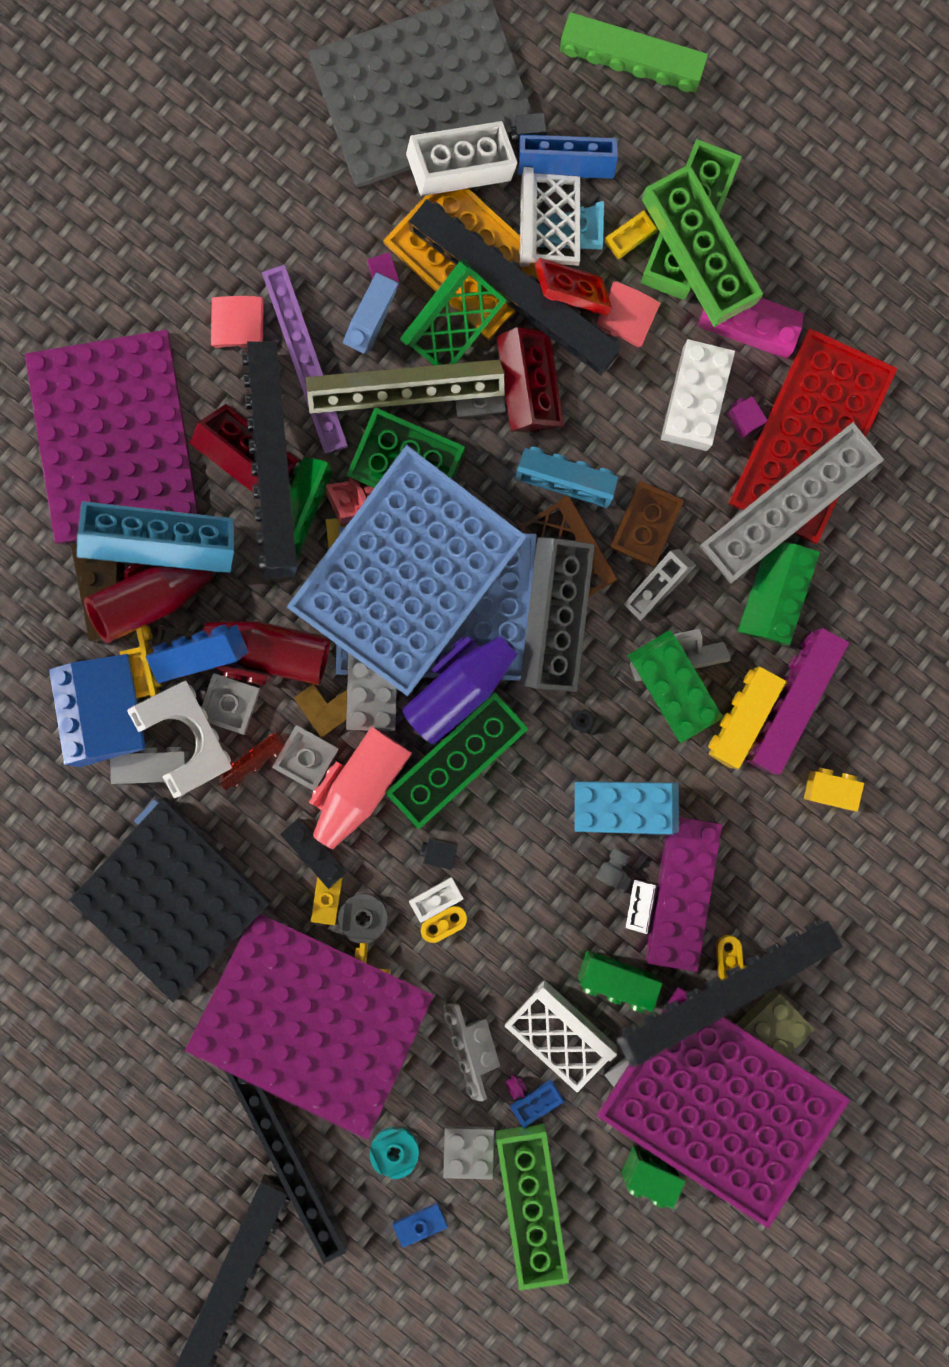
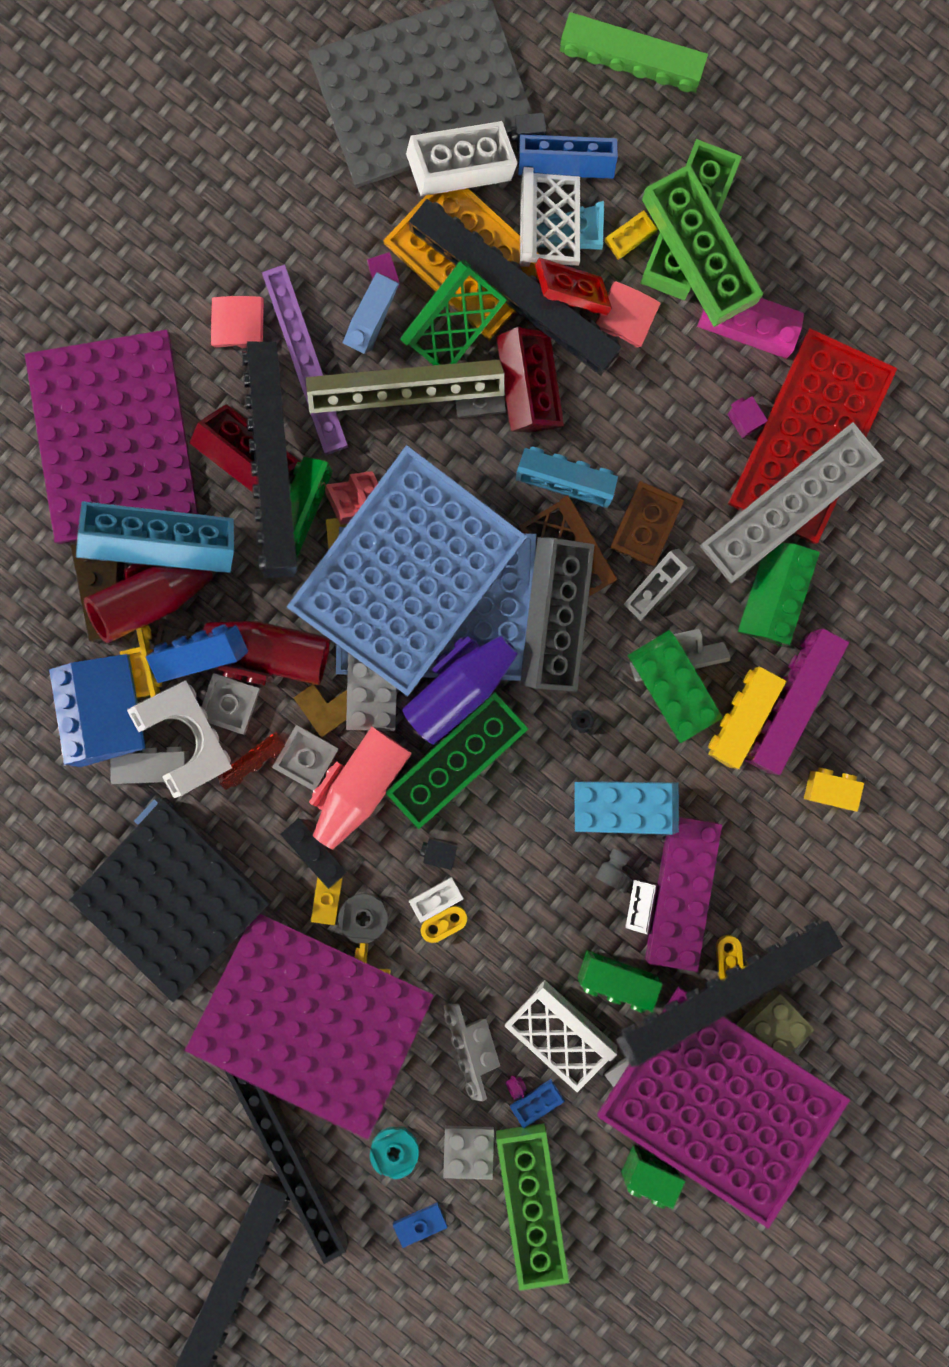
(386, 439): green slope -> none
(697, 395): white brick -> none

